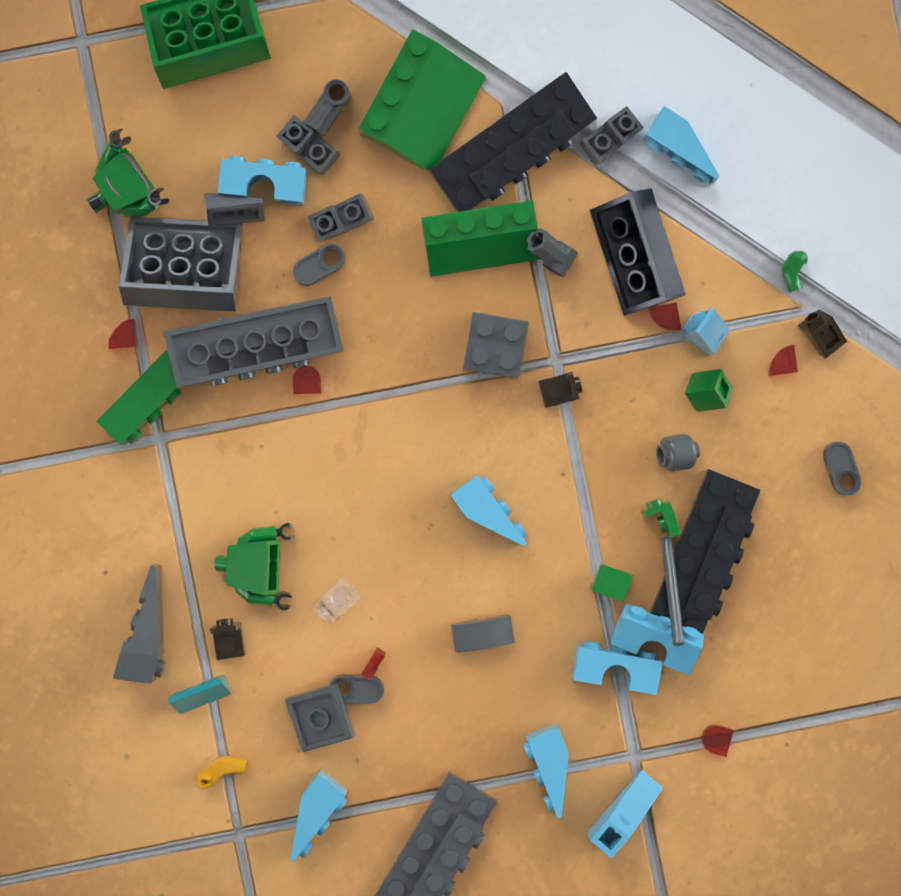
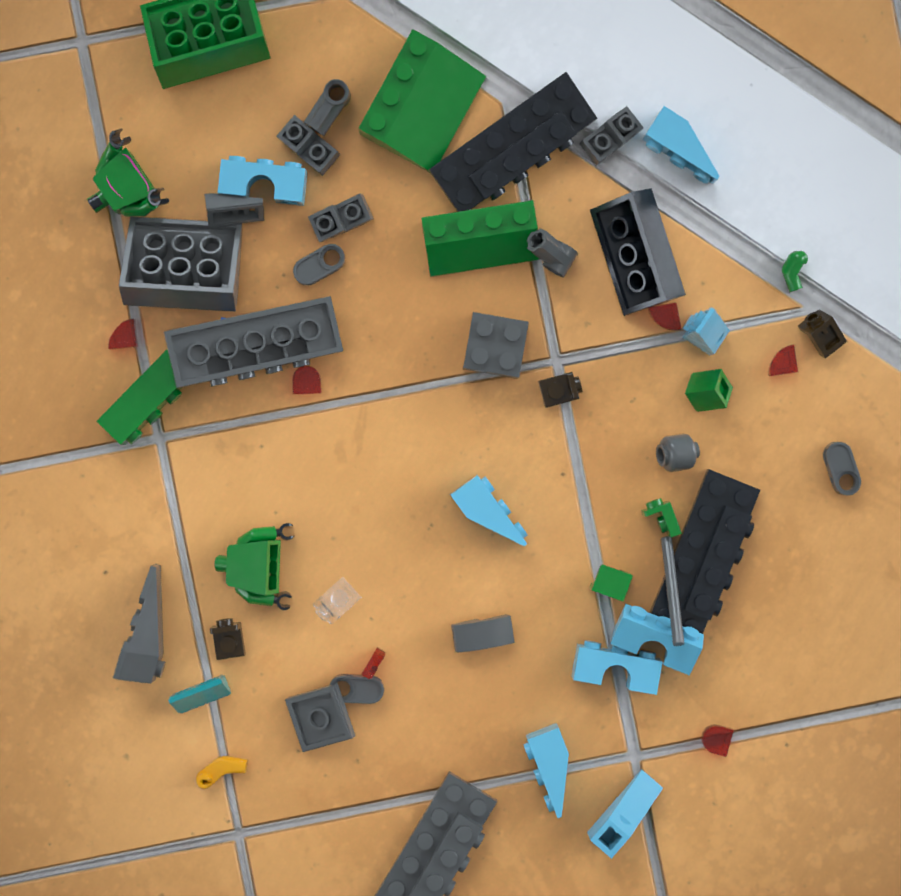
(316, 806): medium azure slope -> none

